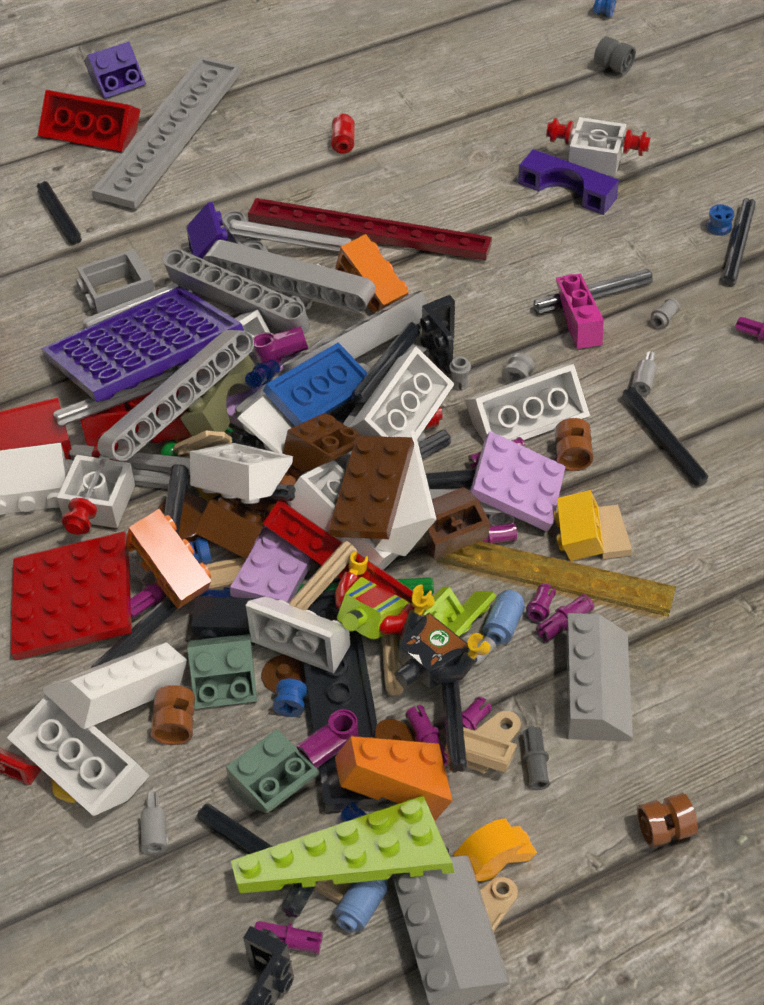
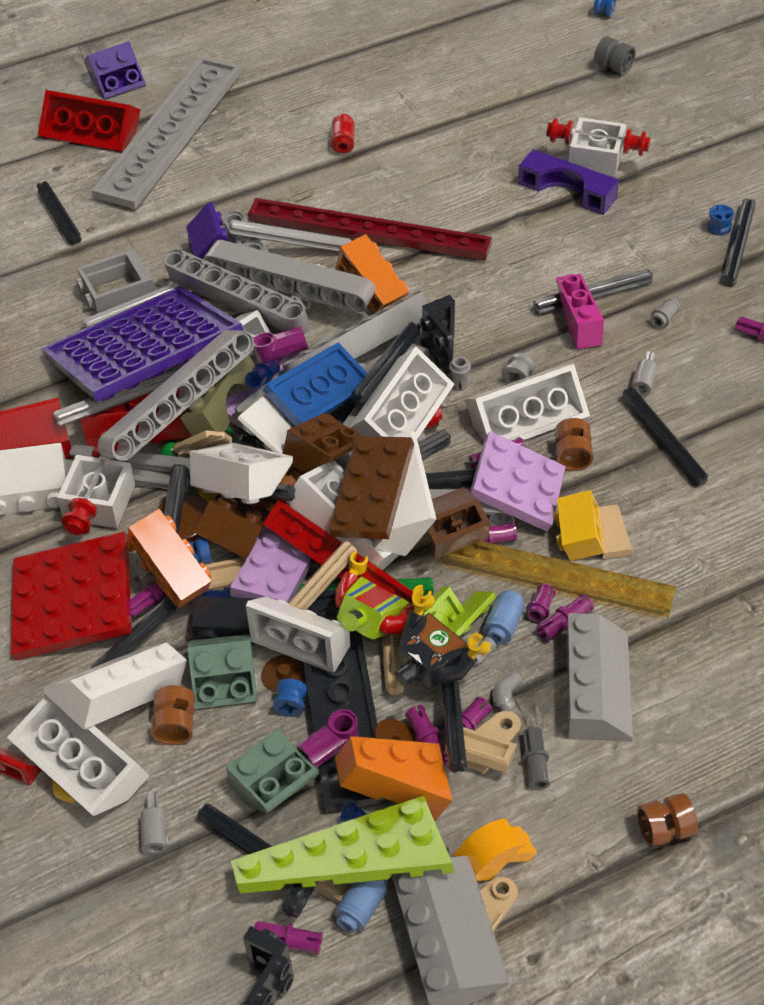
(503, 691): none -> light grey arm

